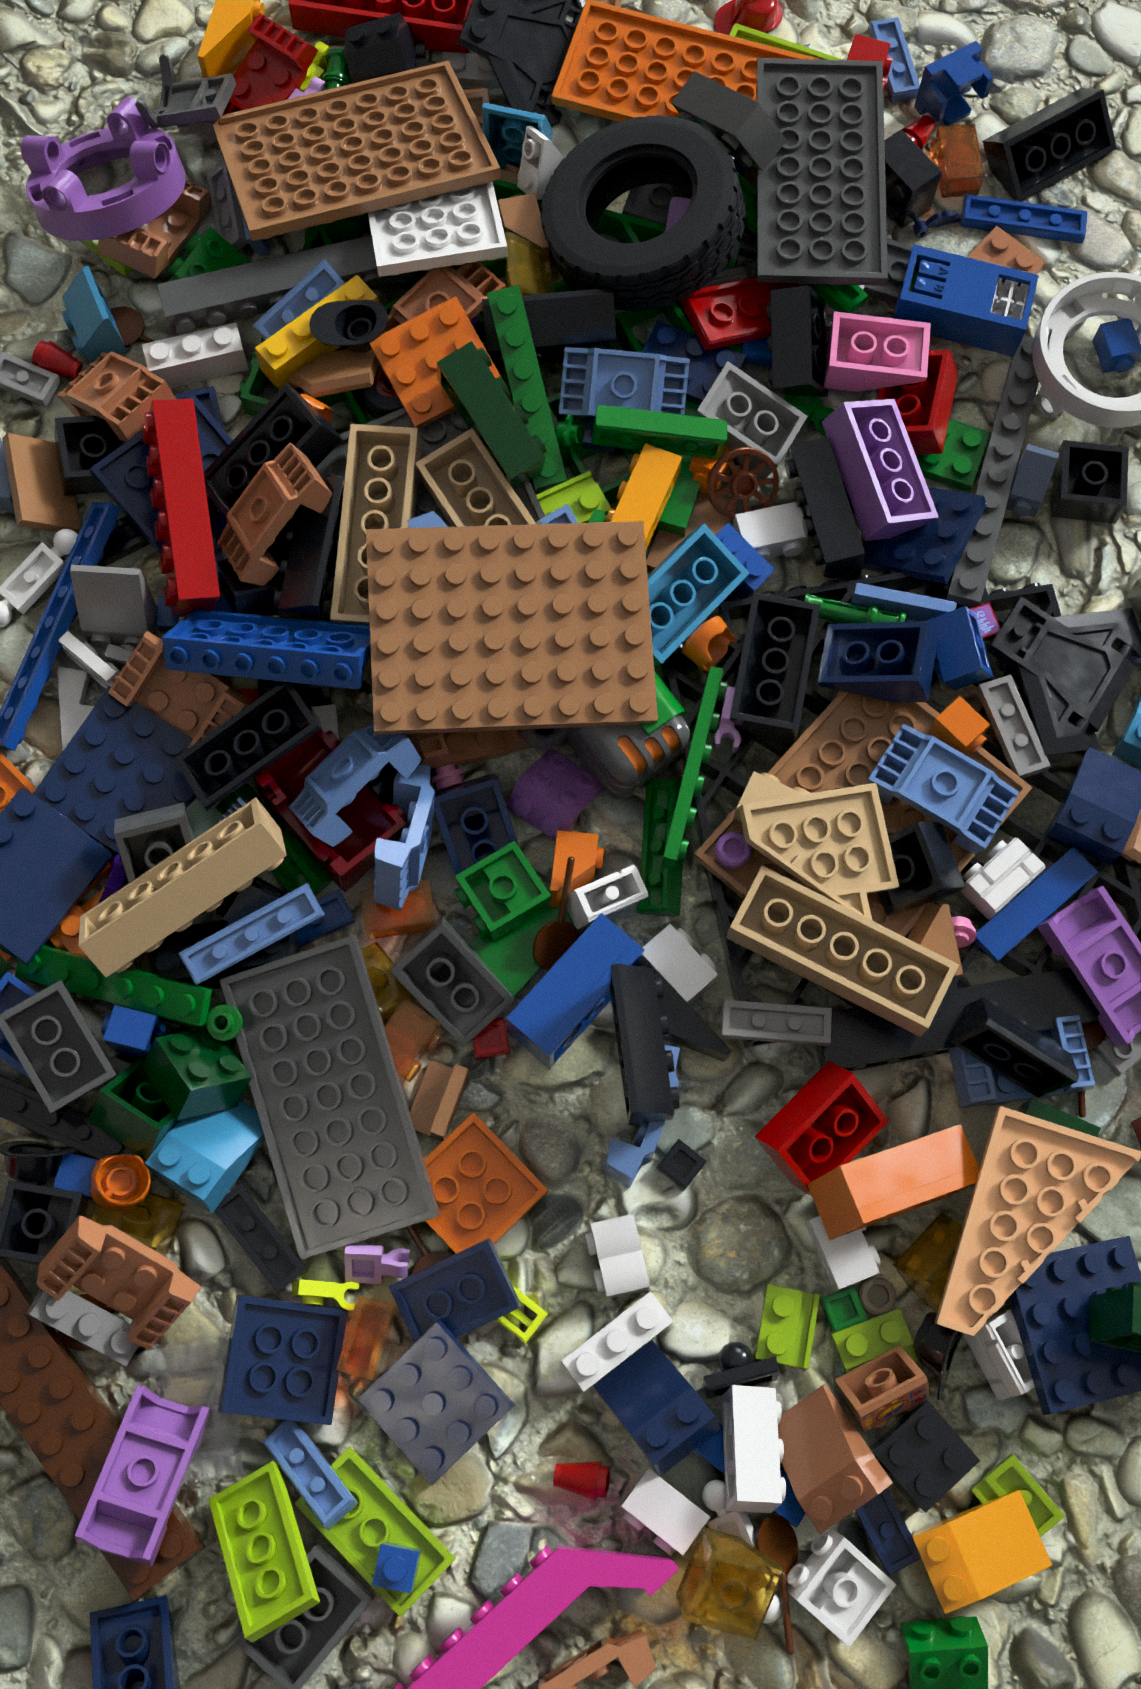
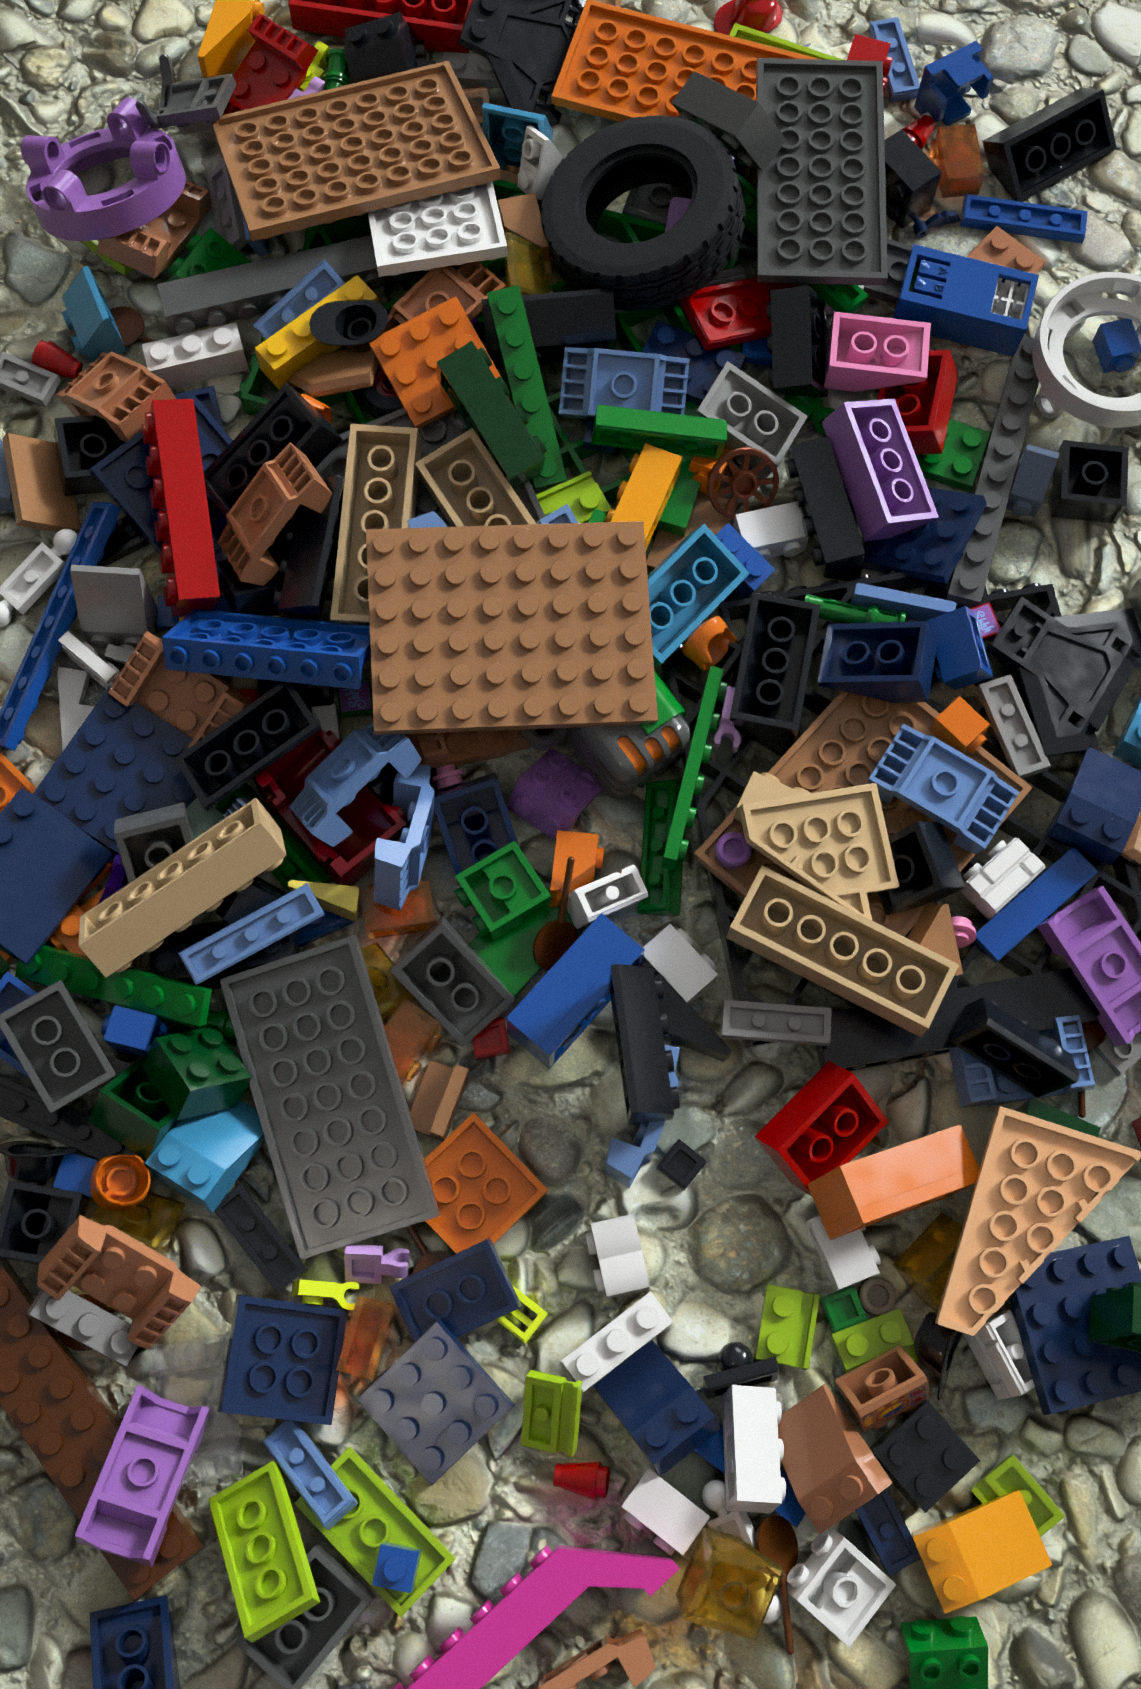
(234, 1022): green plate -> none
(335, 898): none -> light yellow slope
(355, 701): none -> tile
(551, 1413): none -> lime plate
(569, 433): green plate -> none

